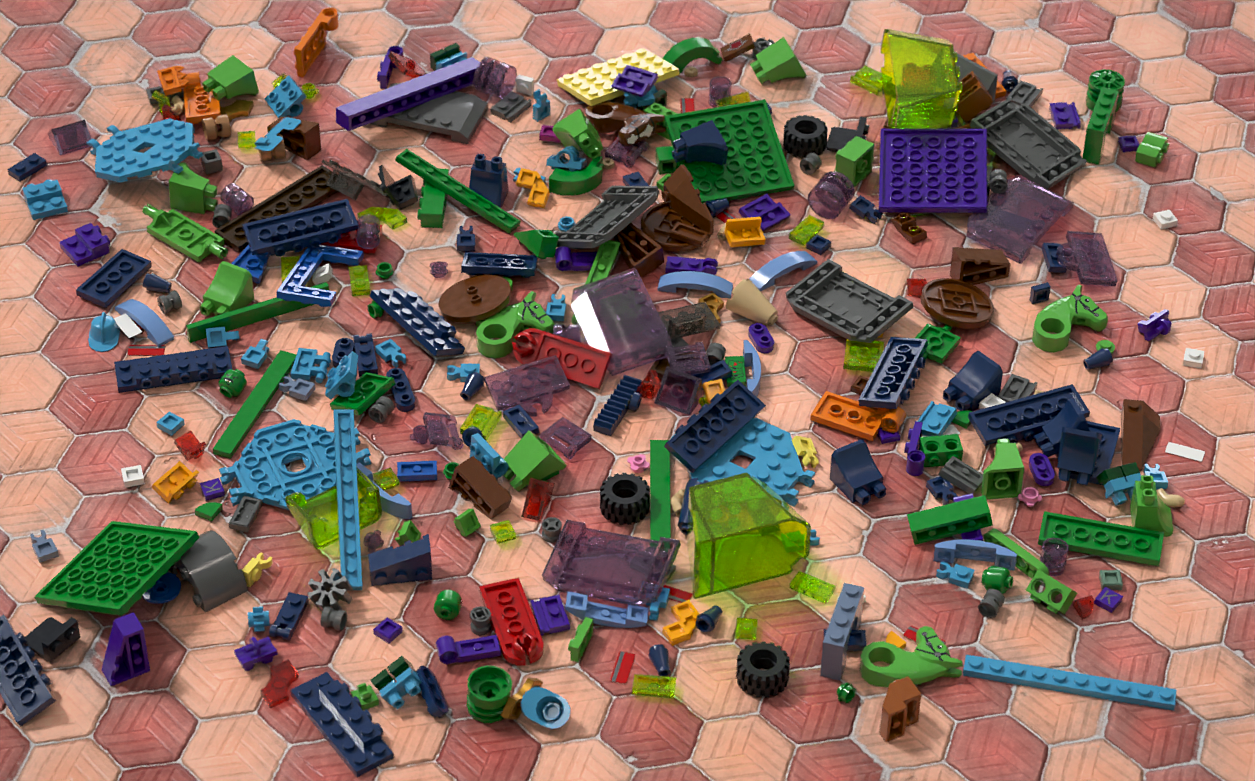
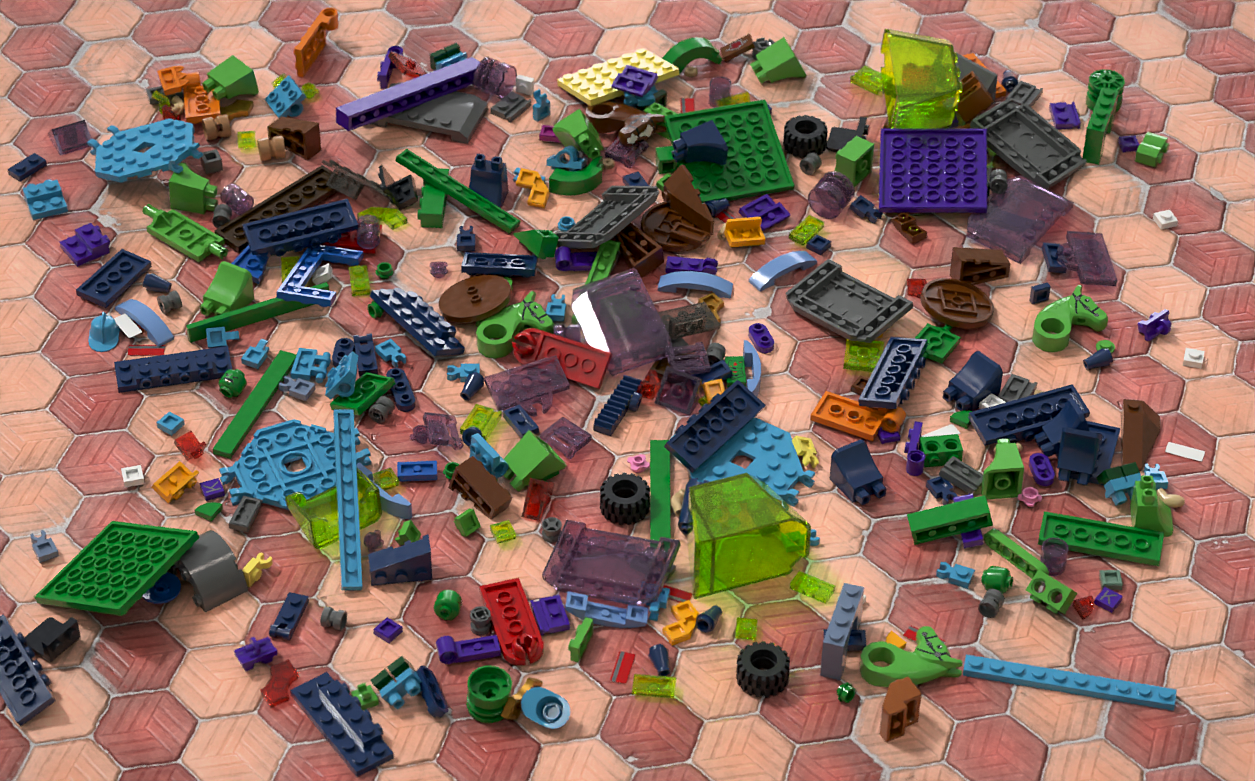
(126, 651): dark purple wedge -> none
(258, 619): dark azure gear -> none
(271, 139): dark azure piece -> none
(330, 590): dark grey gear -> none
(751, 303): tan cone -> none
(936, 419): dark azure plate -> none
(975, 550): medium blue slope -> none

